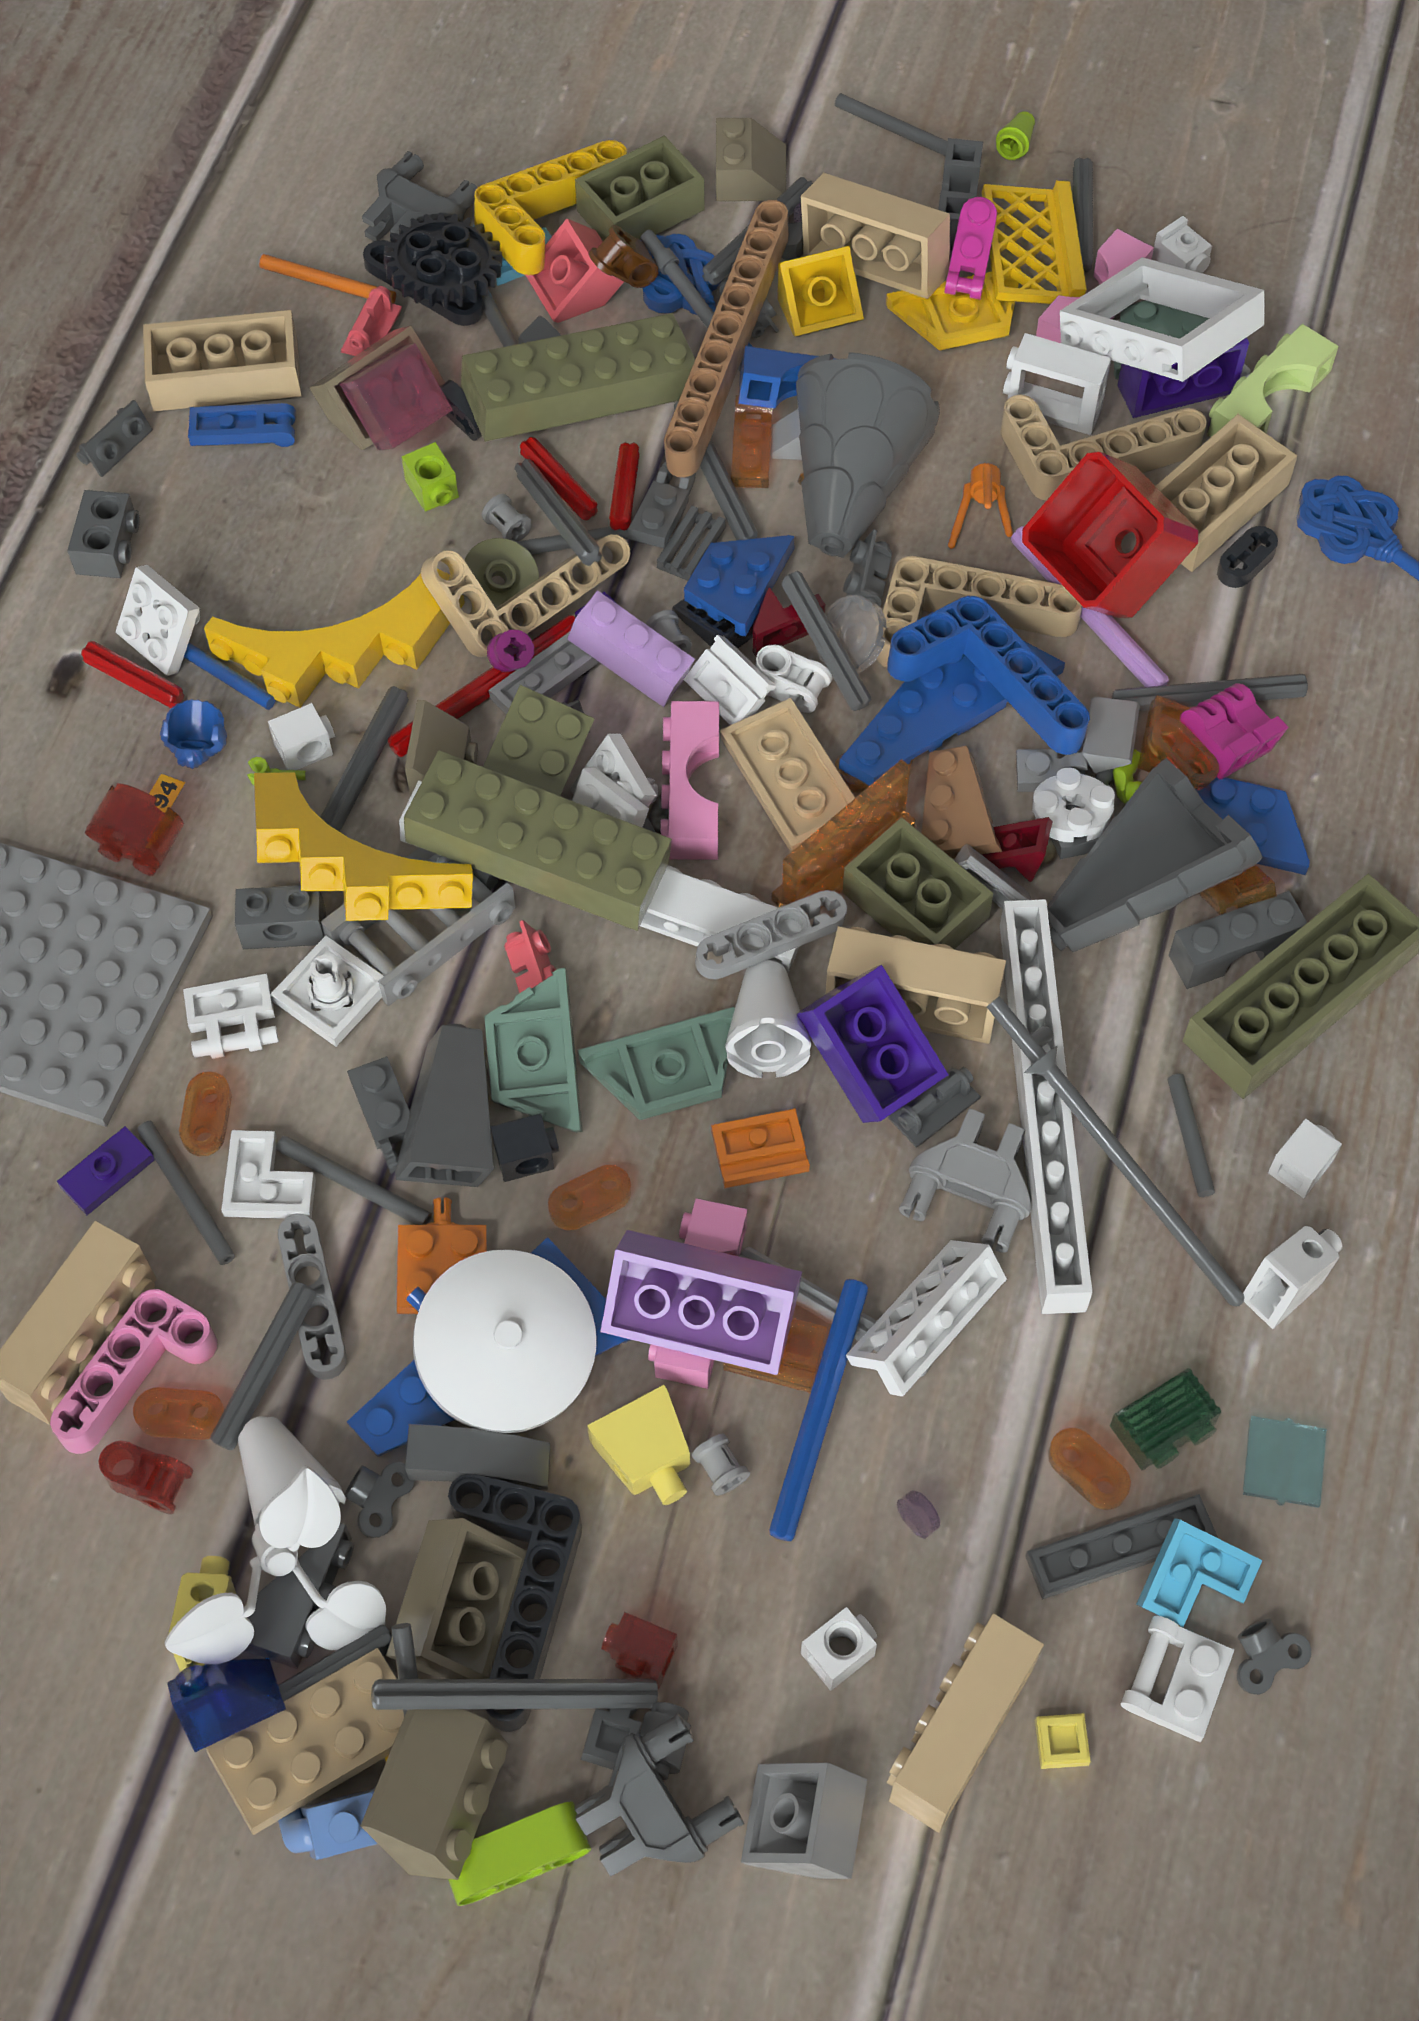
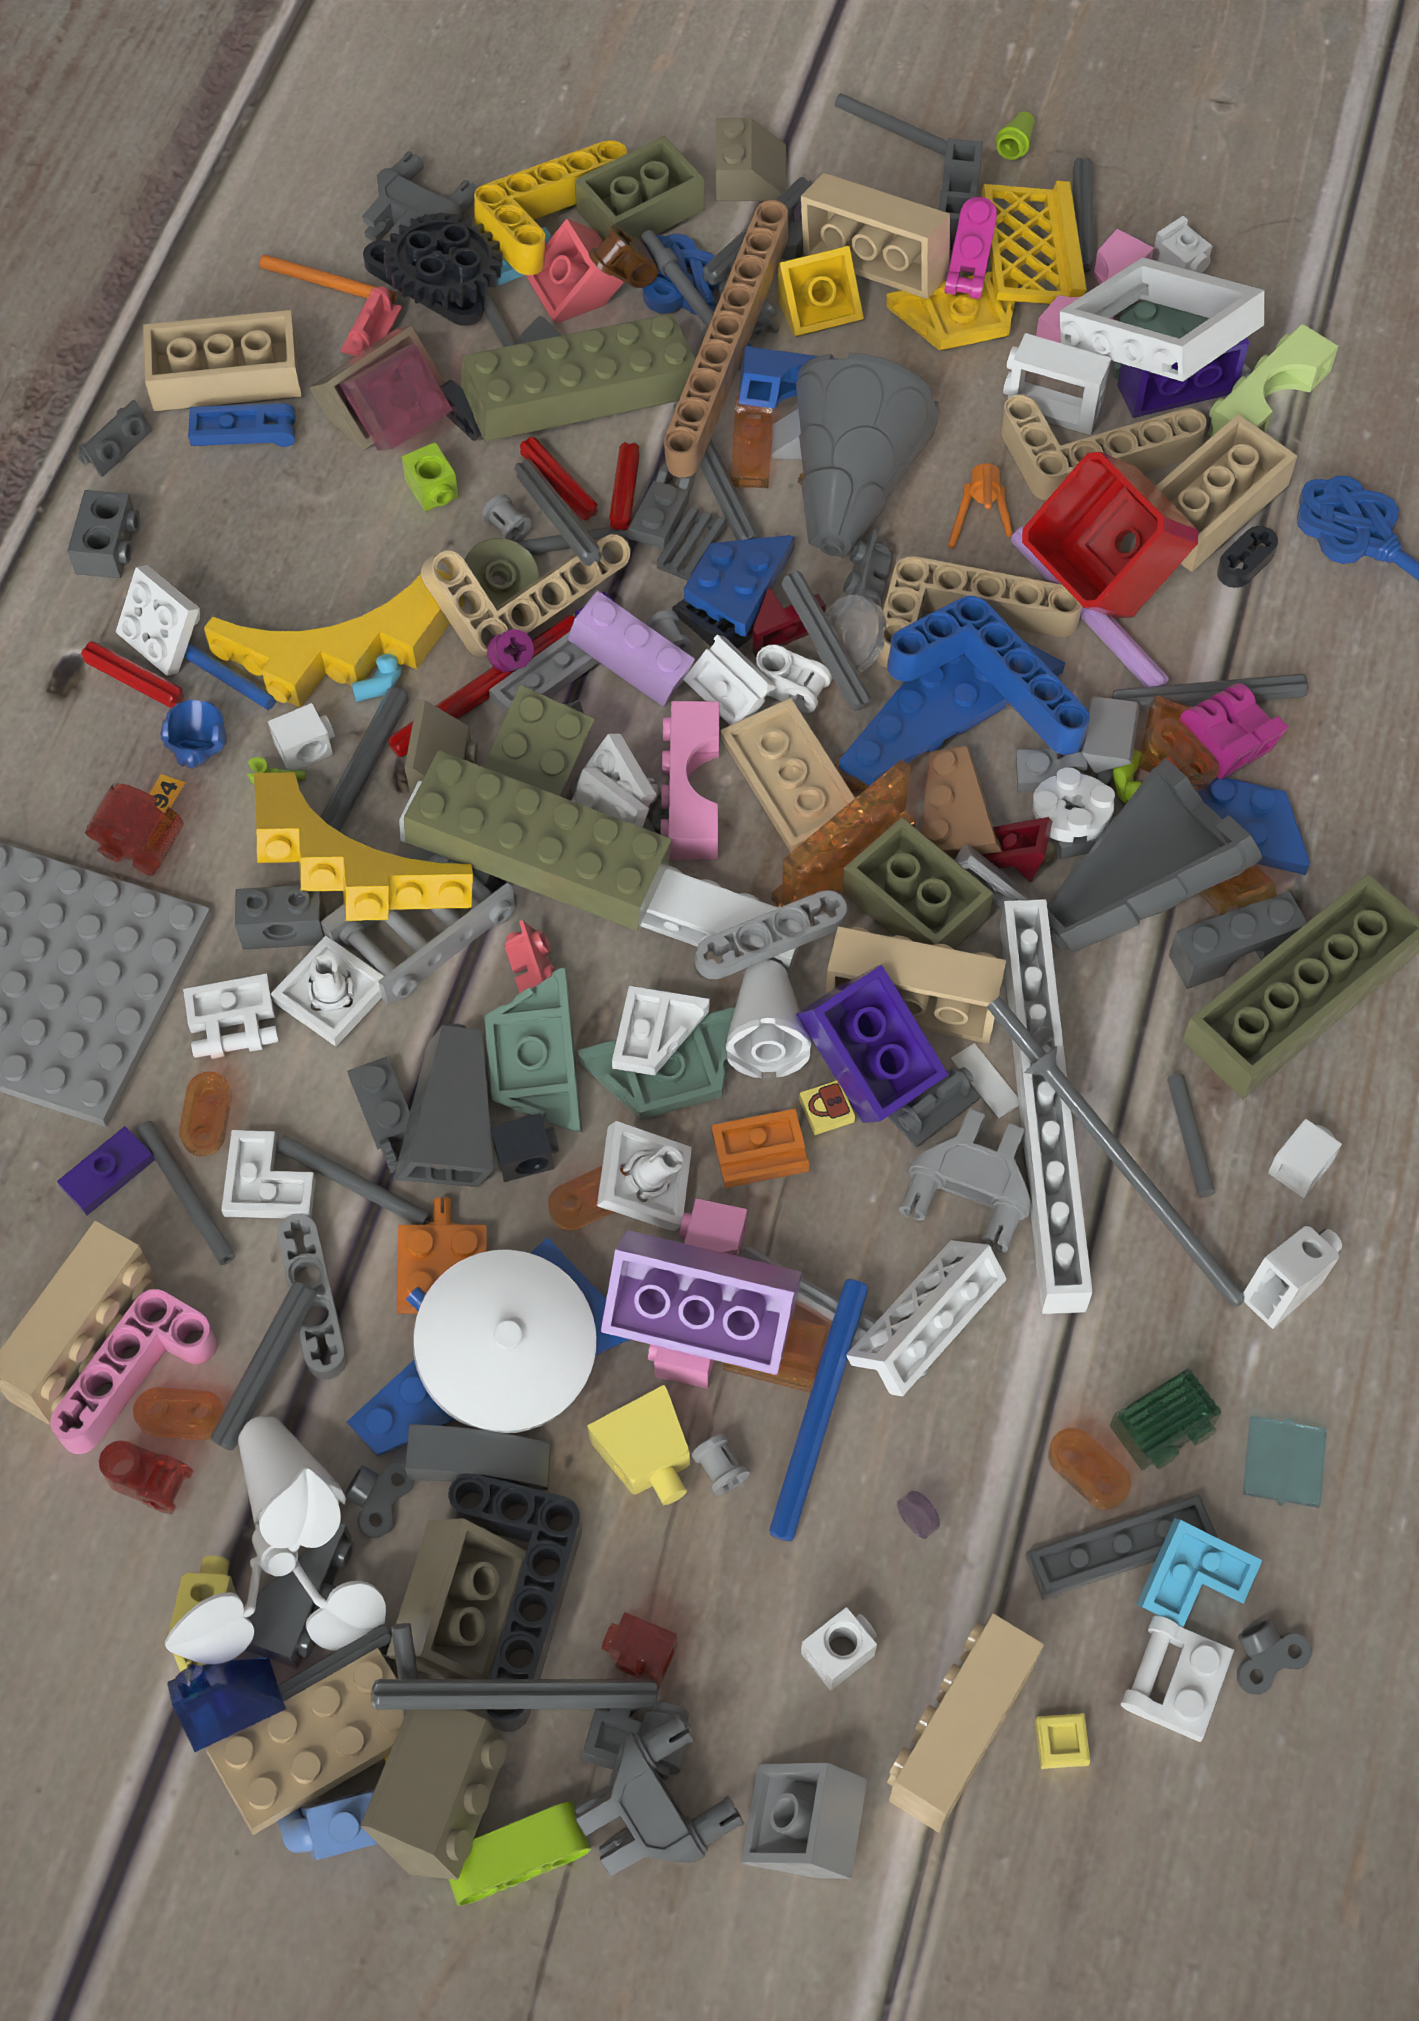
(384, 678): none -> medium azure arm
(654, 1028): none -> white wing
(654, 1169): none -> white plate
(826, 1107): none -> tile
(987, 1080): none -> white sticker

